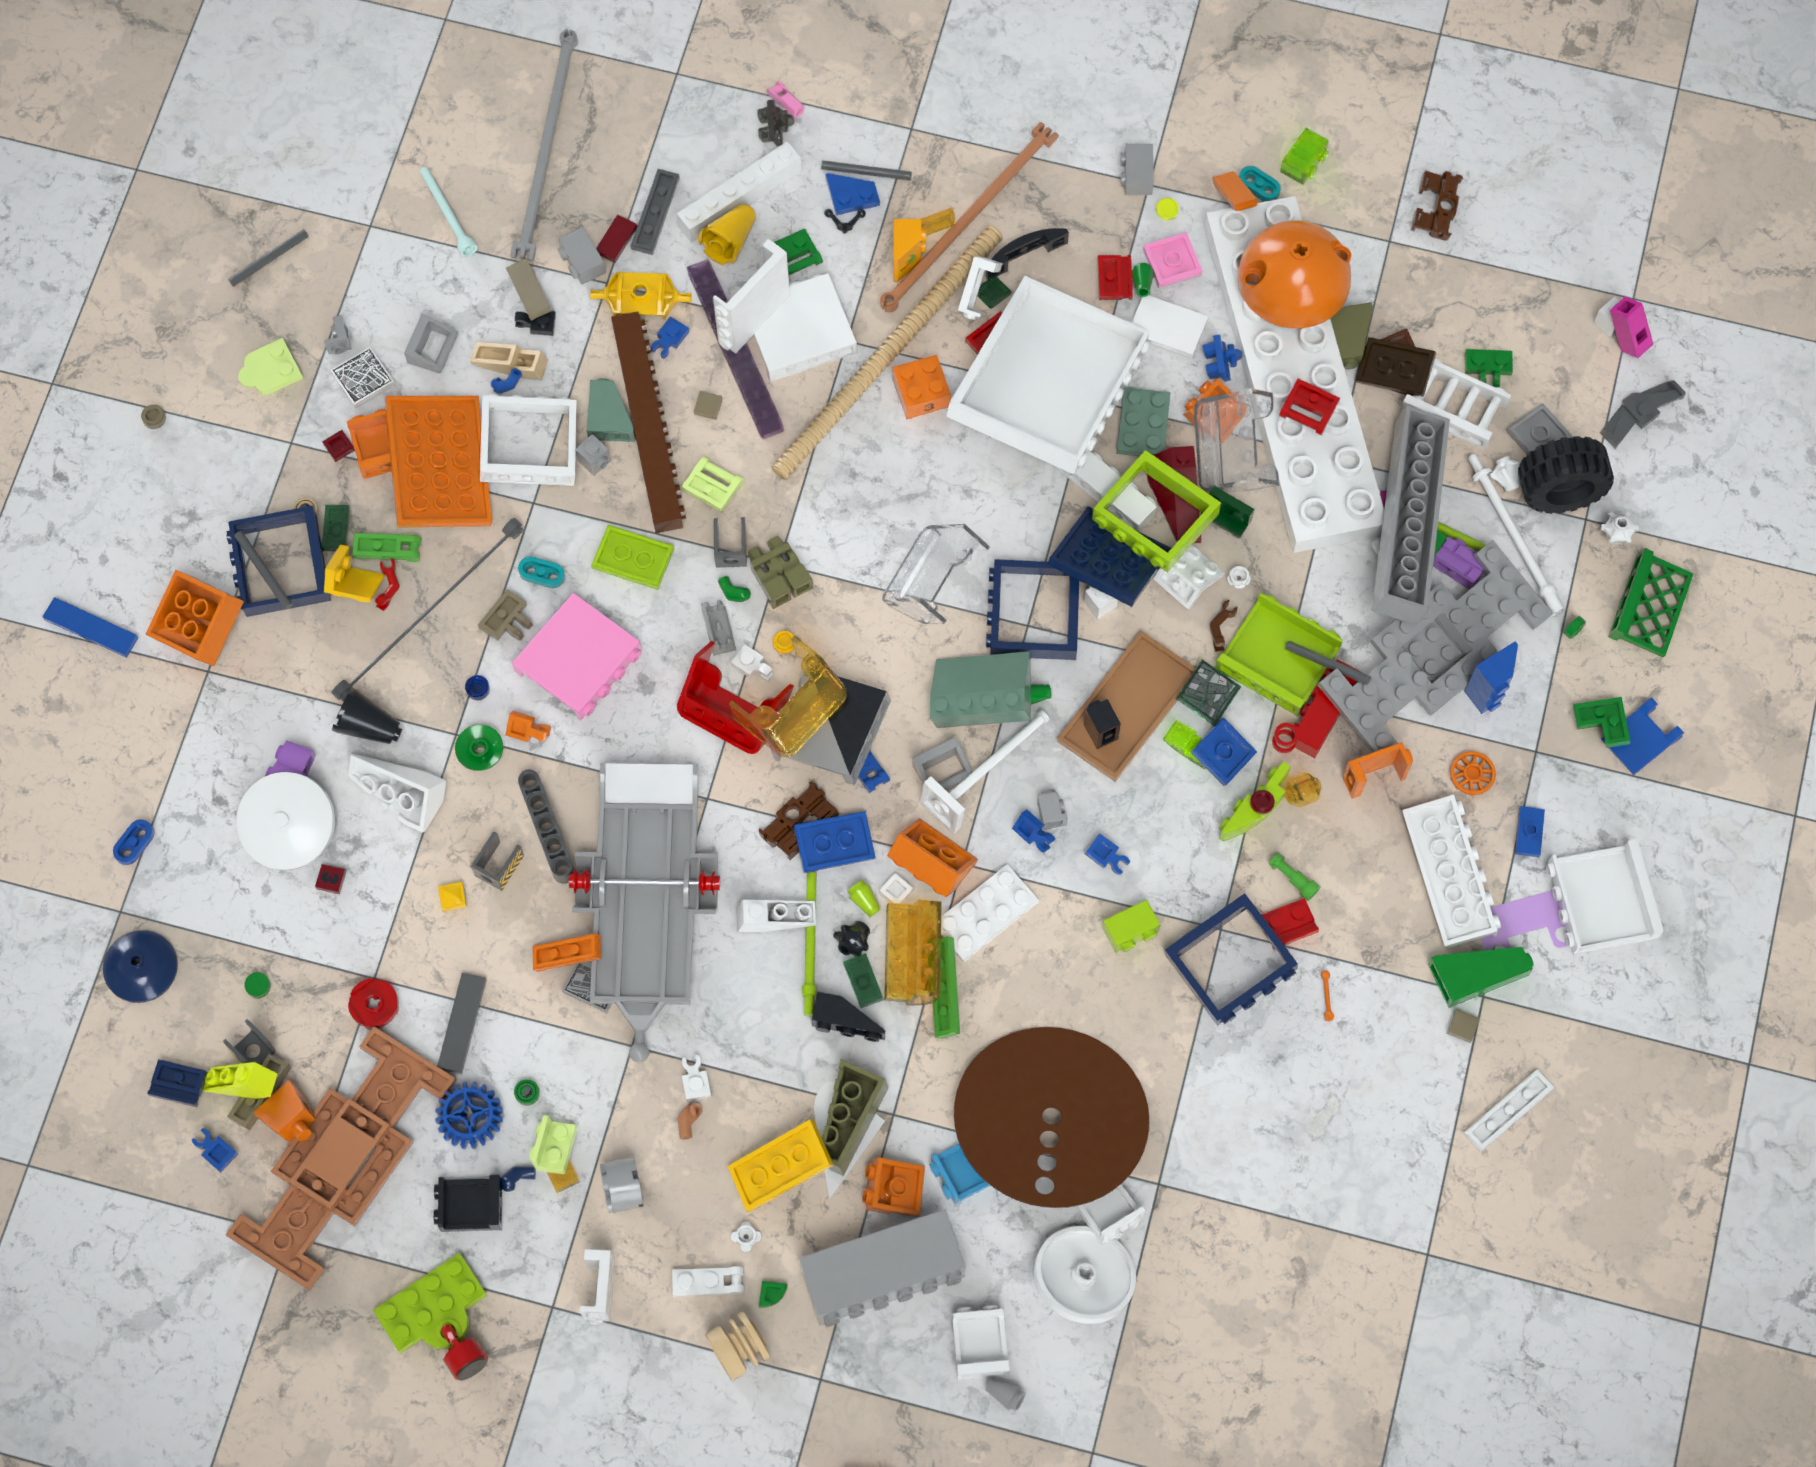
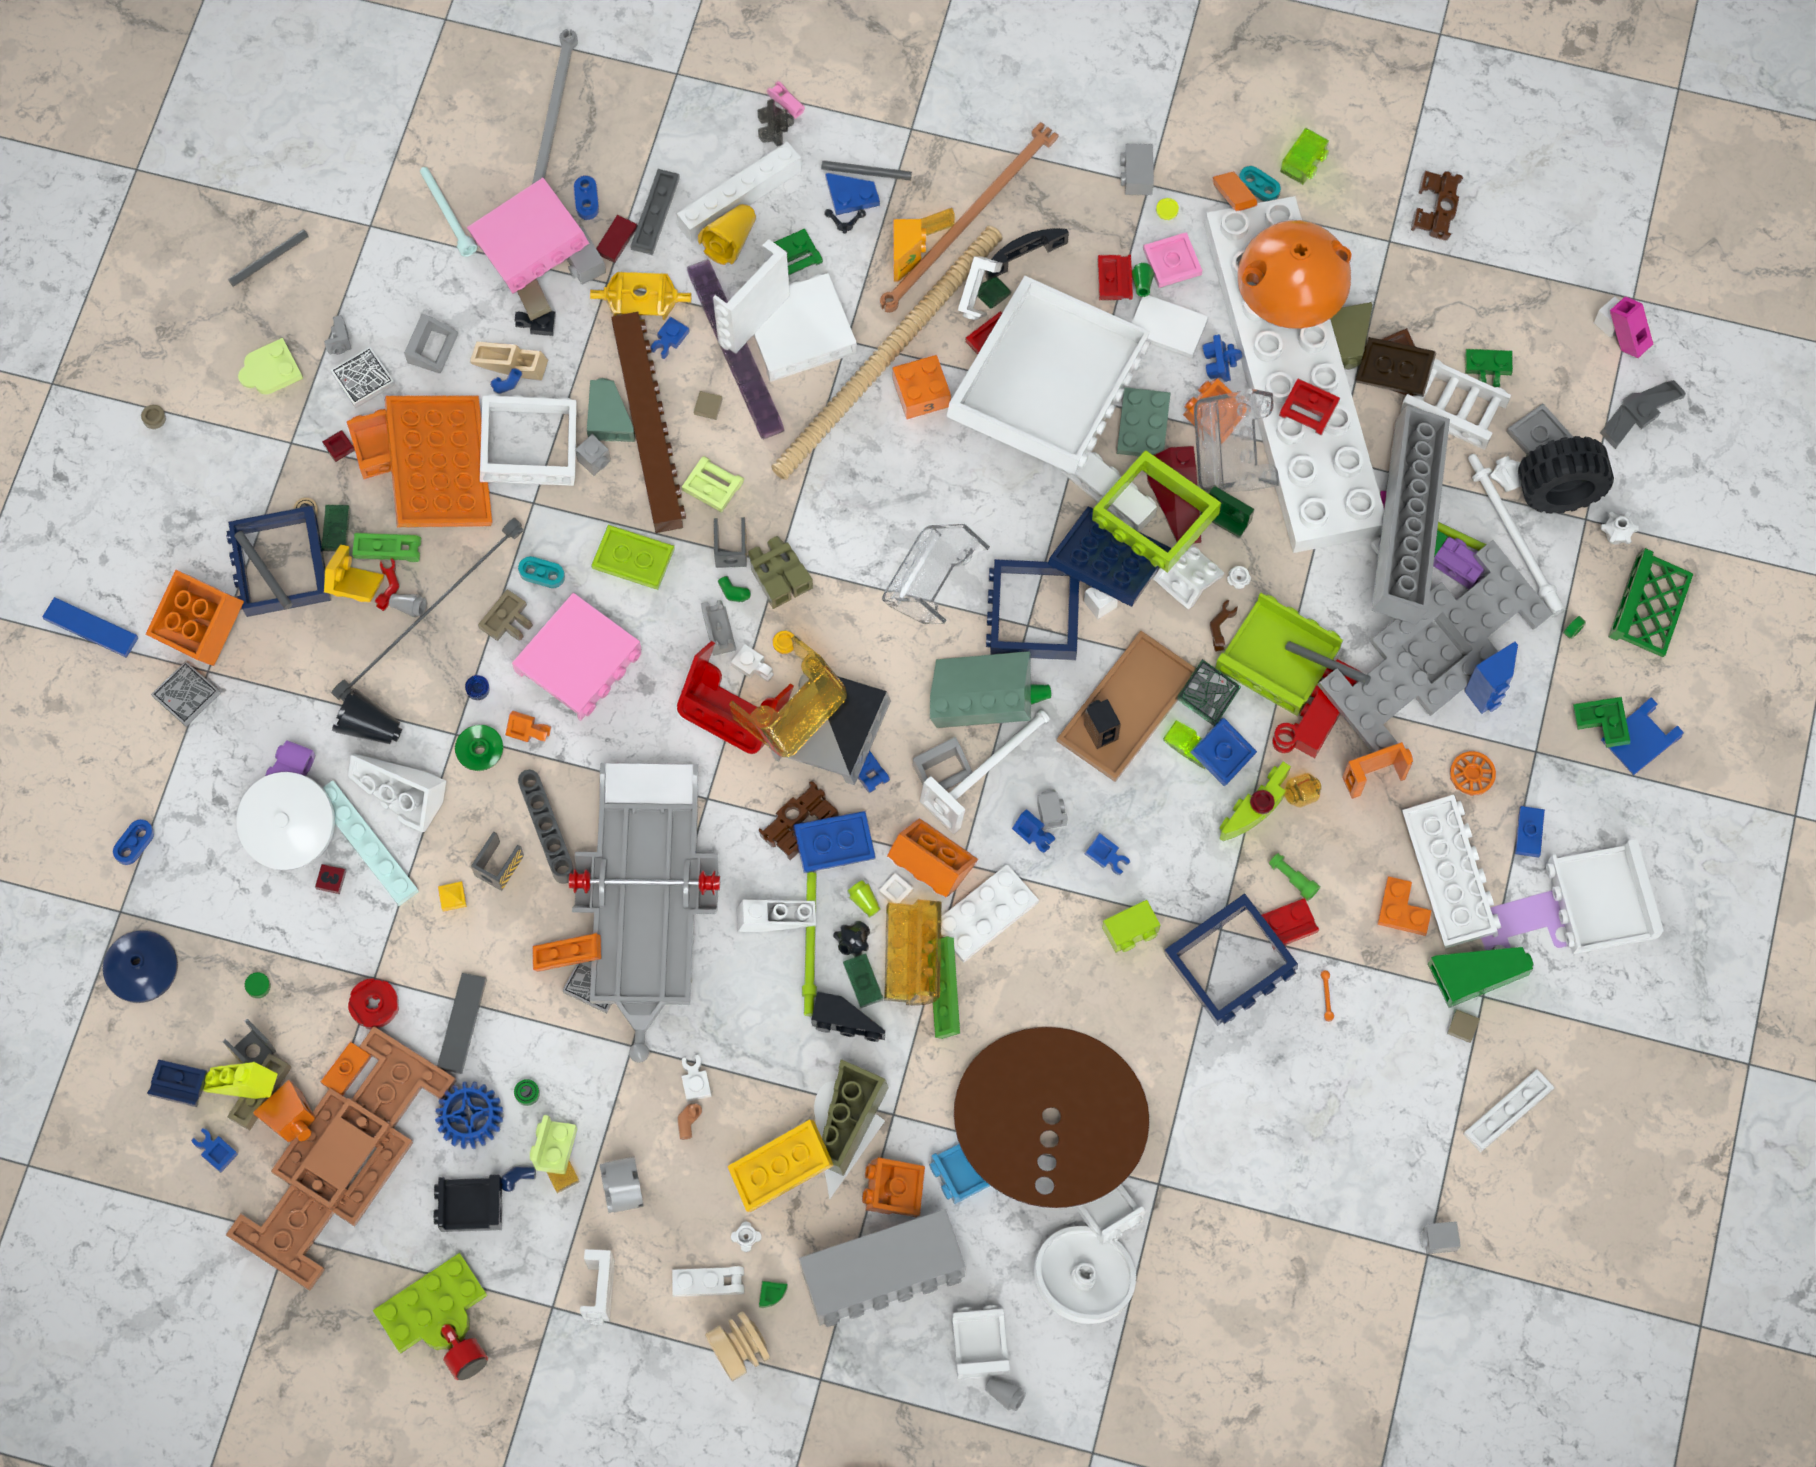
(185, 693): none -> tile
(346, 1069): none -> orange plate
(370, 847): none -> light aqua plate
(409, 603): none -> light grey cone
(528, 235): none -> bright pink panel
(584, 196): none -> blue plate
(1397, 913): none -> orange plate
(1440, 1237): none -> light grey brick

